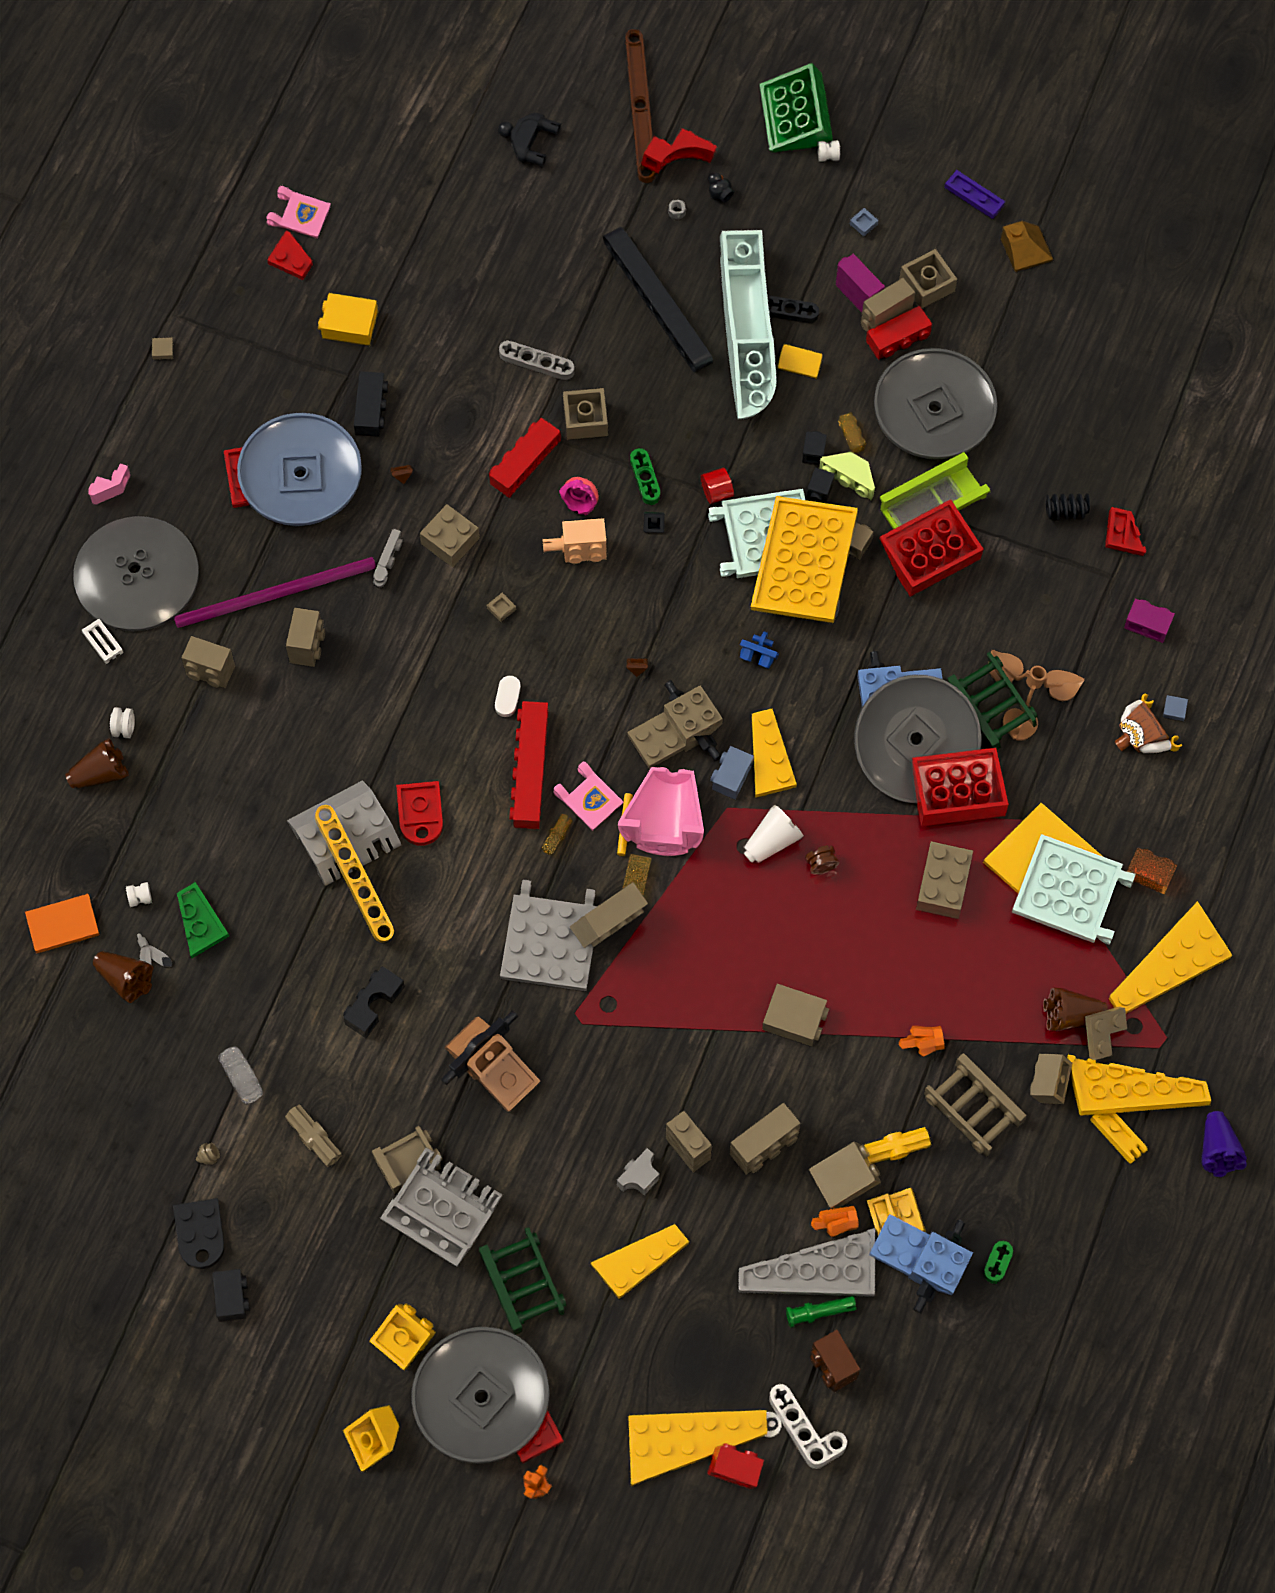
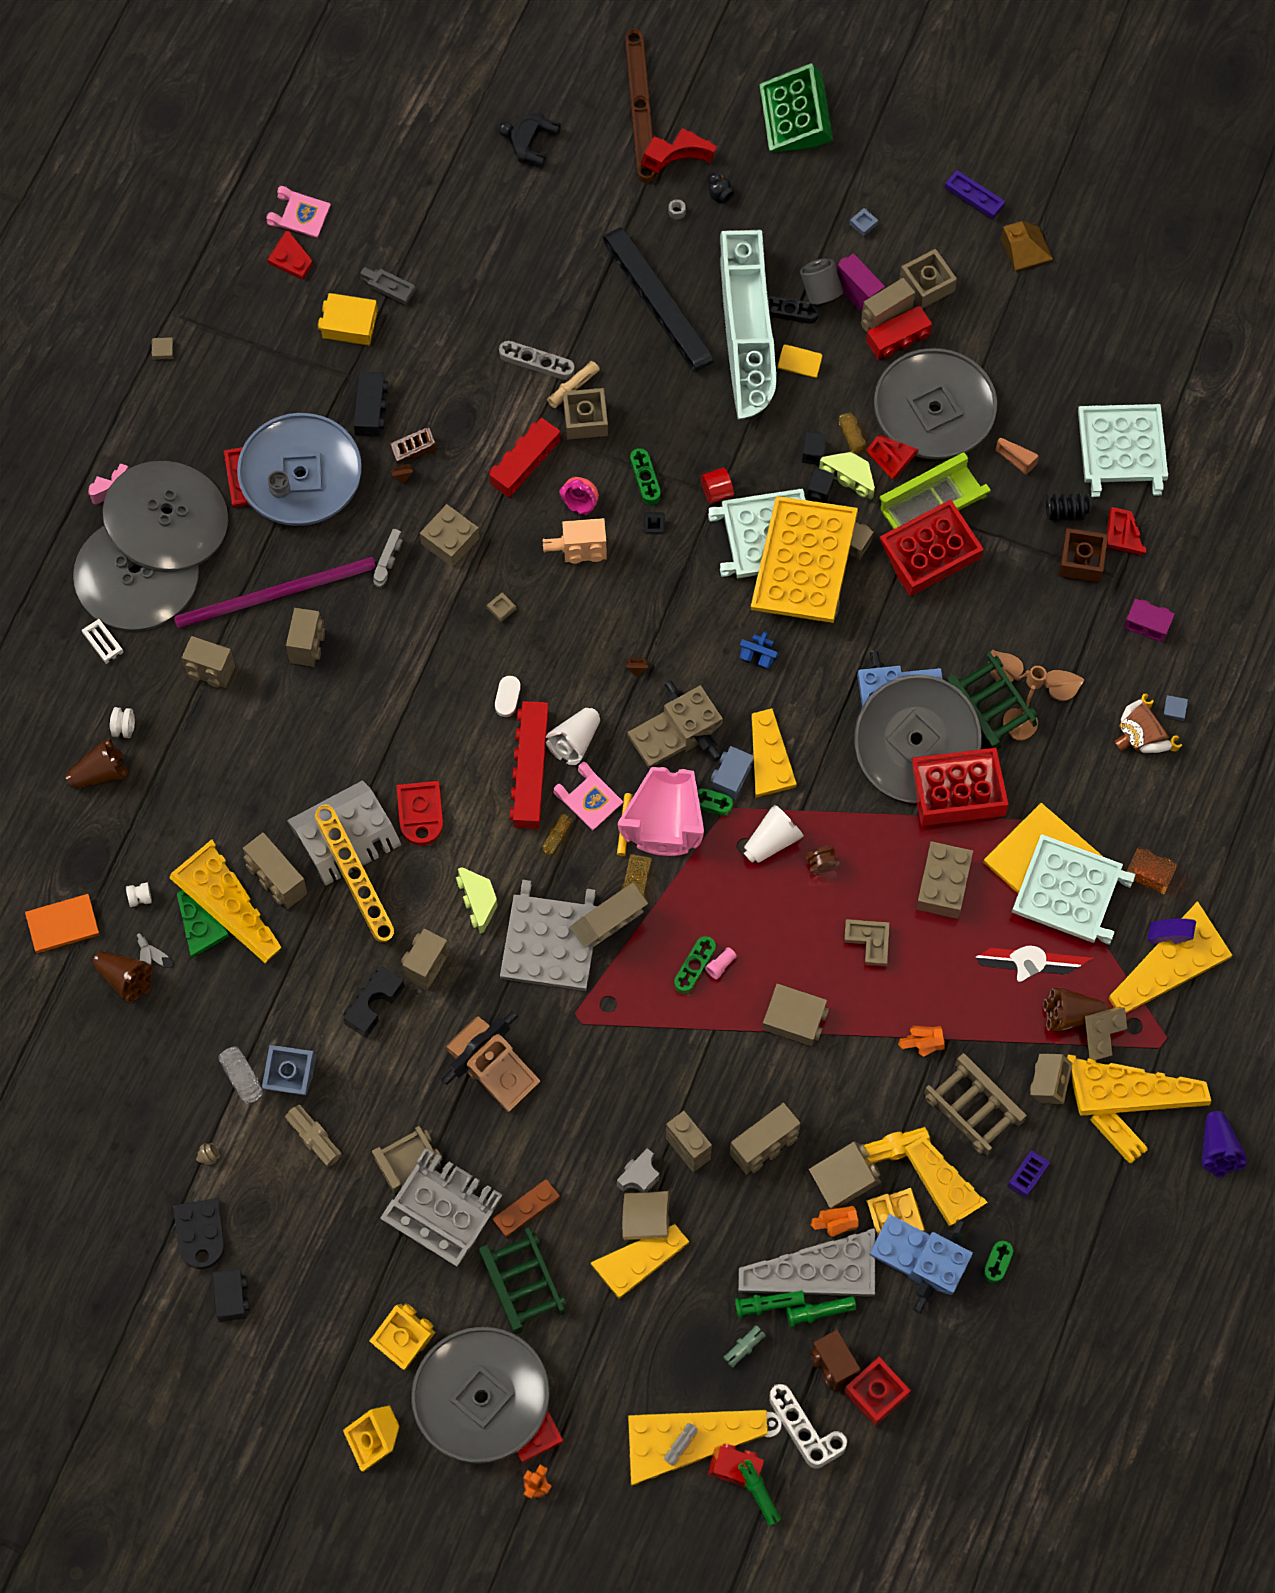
(159, 539): none -> dark grey dish
(223, 897): none -> yellow wing
(274, 871): none -> dark tan brick
(279, 484): none -> dark grey wheel
(289, 1070): none -> sand blue slope
(388, 284): none -> dark grey hinge
(418, 437): none -> reddish brown slope
(425, 958): none -> dark tan brick
(478, 897): none -> yellowish green slope
(526, 1208): none -> dark orange plate
(573, 384): none -> tan pin
(573, 736): none -> white cone
(646, 1215): none -> dark tan slope
(680, 1444): none -> light grey axle
(697, 973): none -> green beam
(714, 799): none -> green beam
(717, 966): none -> bright pink pin
(744, 1346): none -> sand green pin
(755, 1484): none -> green pin
(757, 1301): none -> green pin
(821, 281): none -> dark grey piece
(828, 151): white wheel -> none
(872, 934): none -> dark tan plate
(877, 1391): none -> red brick
(891, 455): none -> red wing
(947, 1188): none -> yellow wing
(1017, 455): none -> nougat slope
(1018, 1187): none -> dark purple slope
(1030, 961): none -> sticker
(1083, 555): none -> reddish brown brick
(1123, 445): none -> light aqua plate
(1171, 929): none -> dark purple slope

